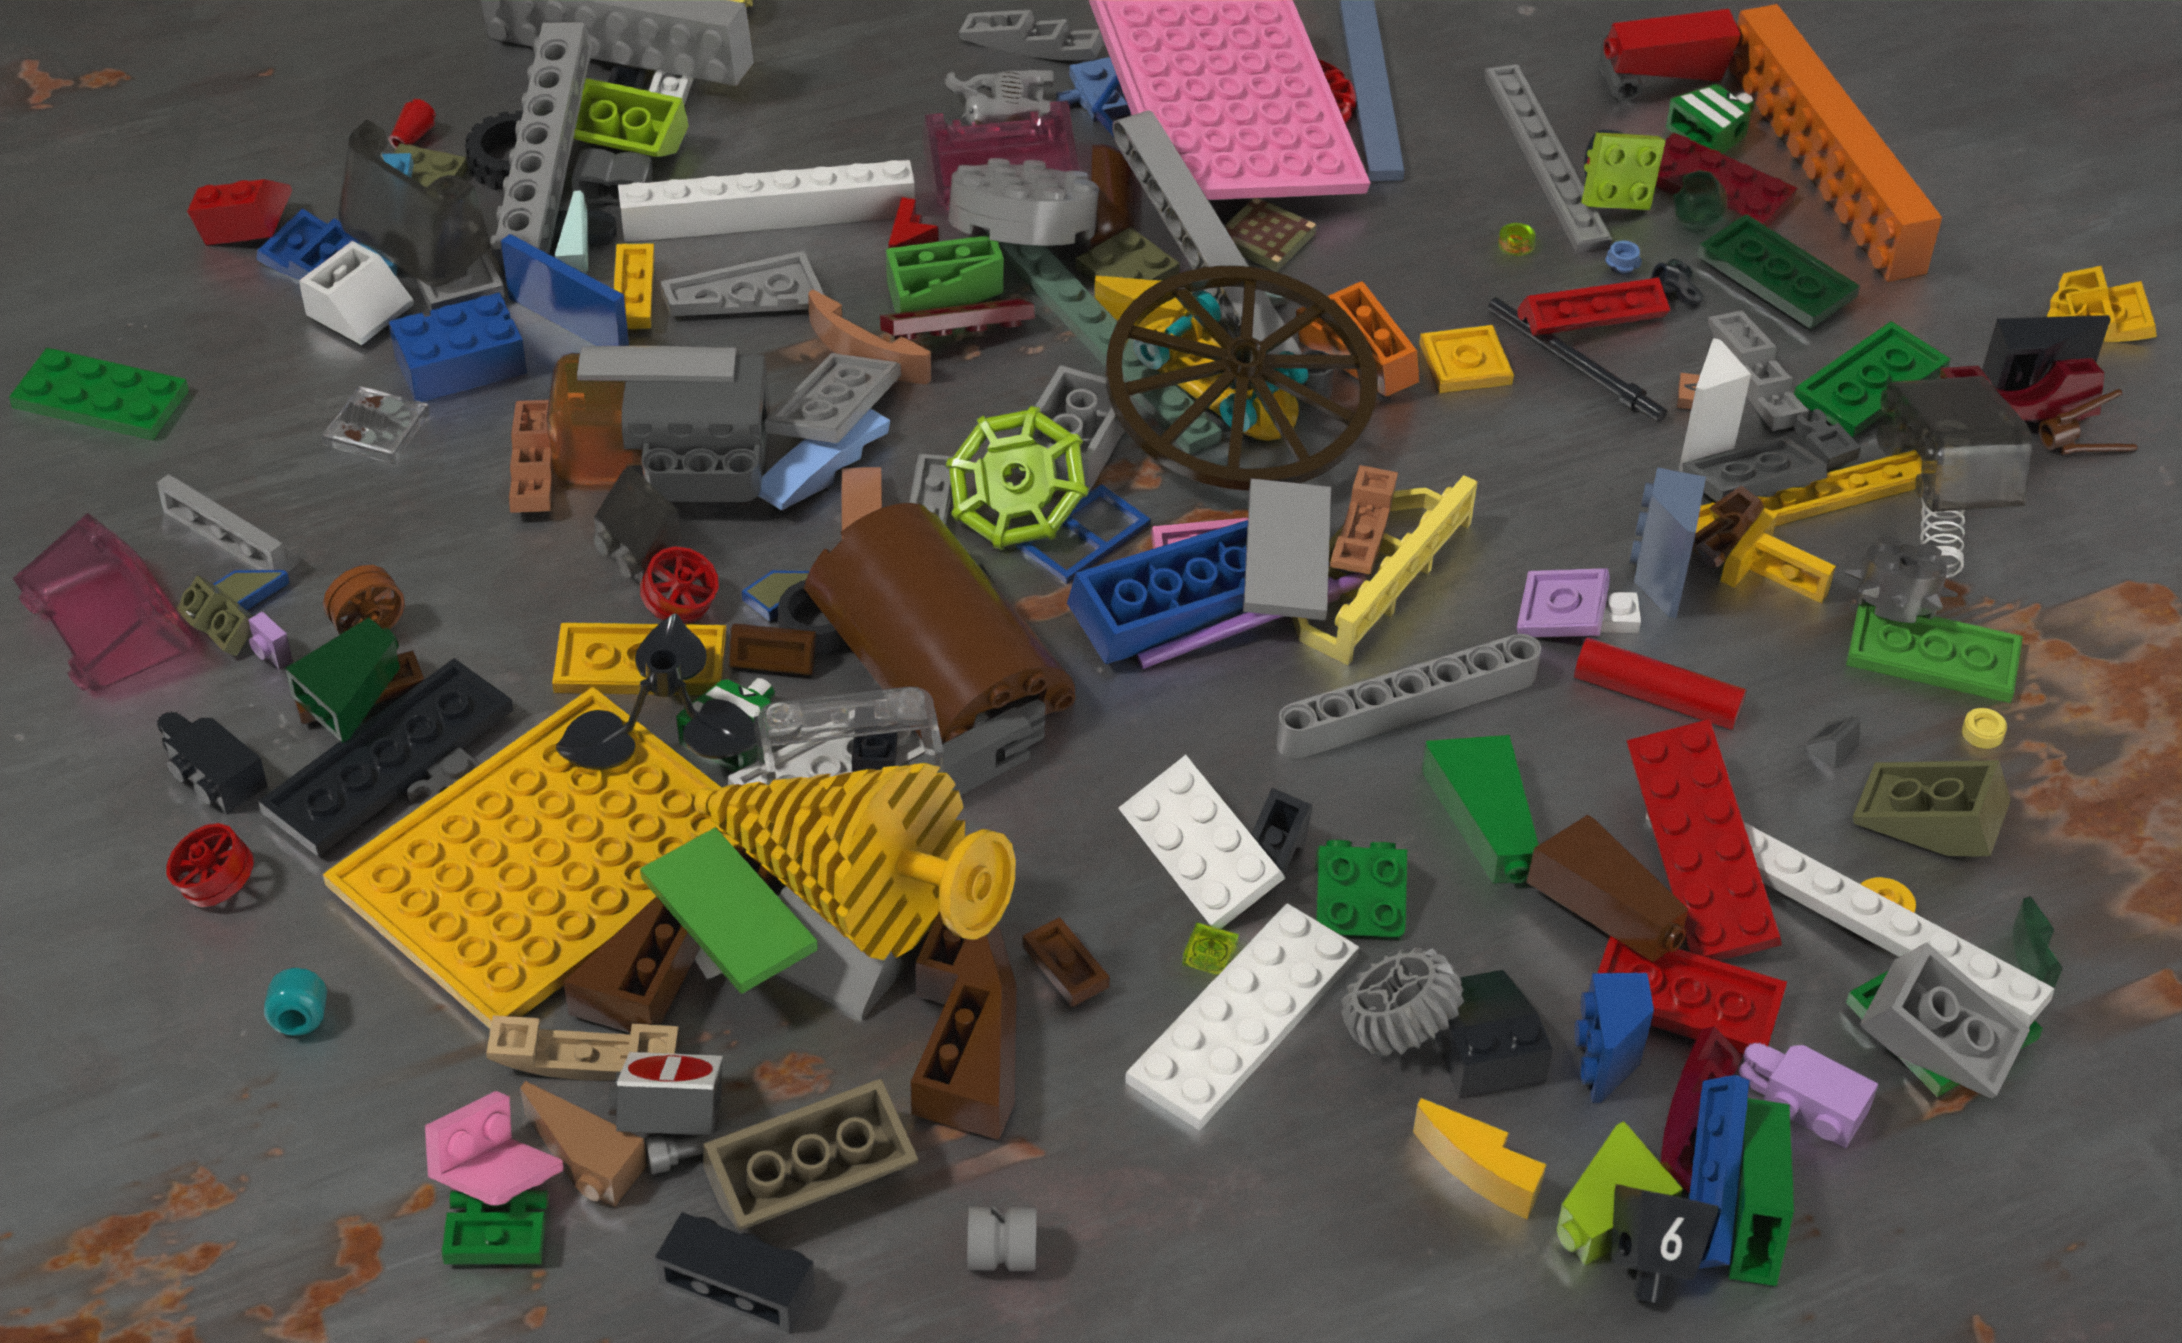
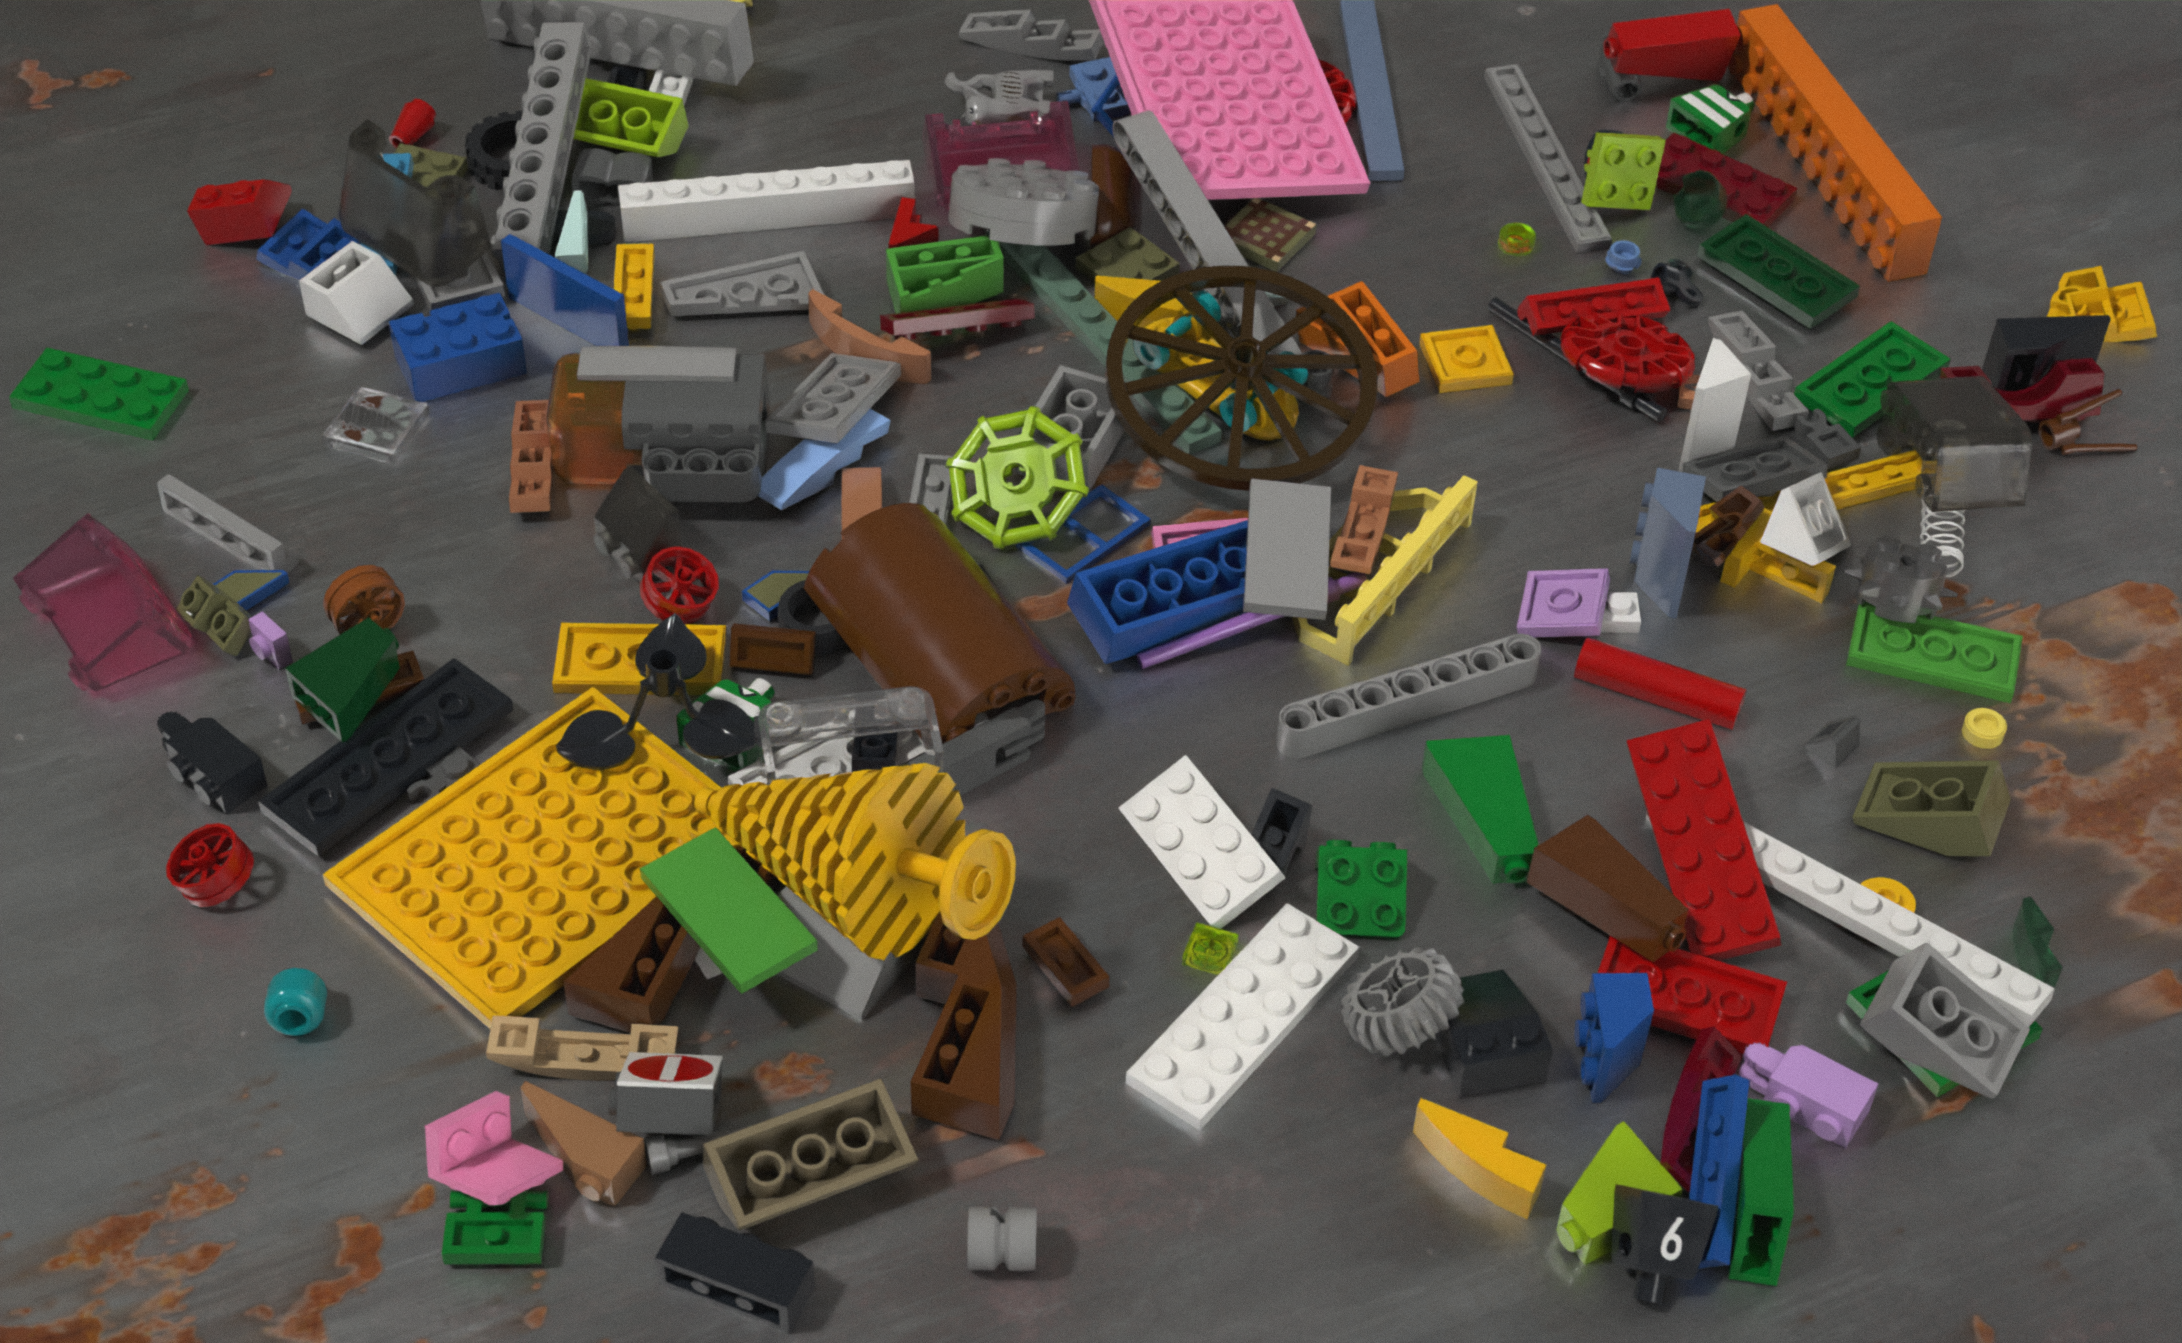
(1628, 353): none -> red plate
(1806, 522): none -> white slope

